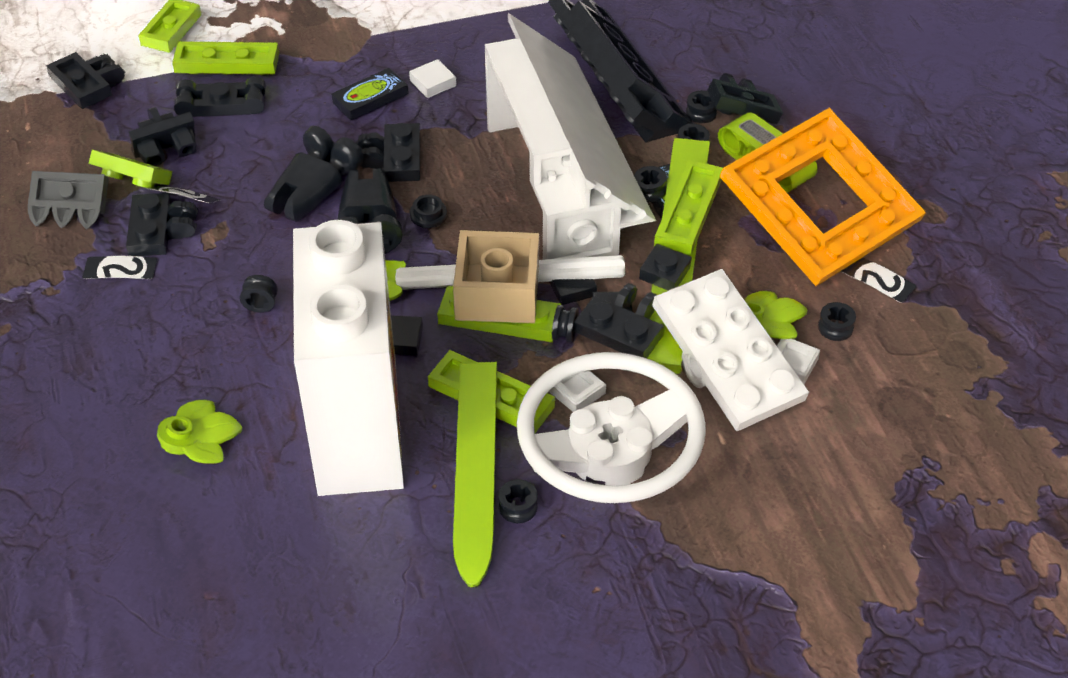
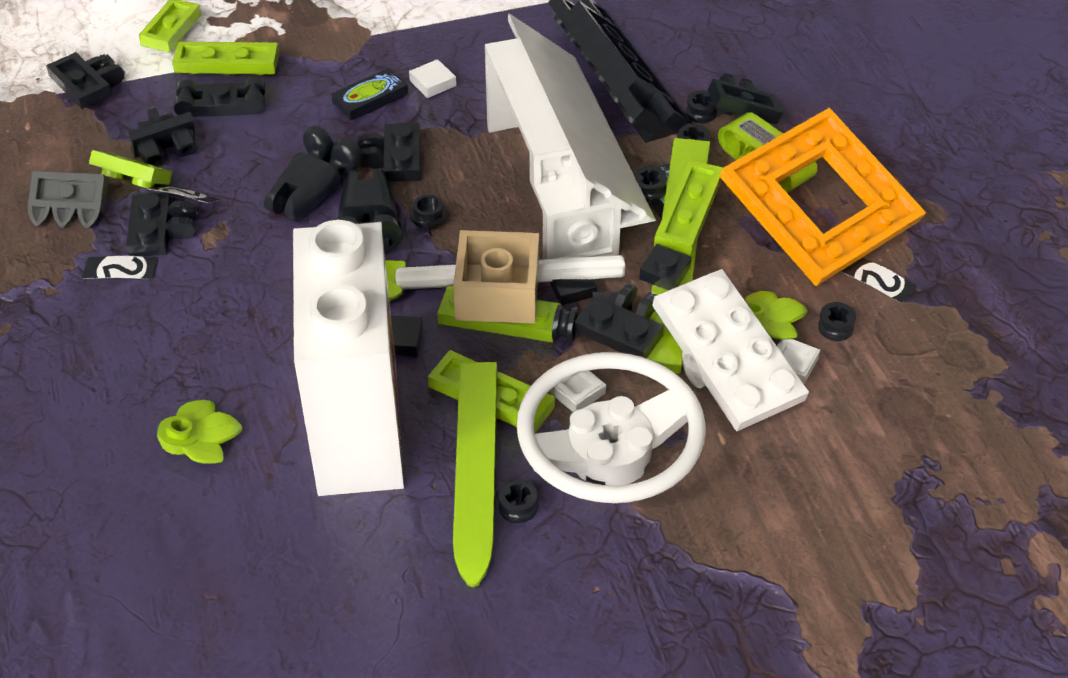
(258, 302): black bush -> none

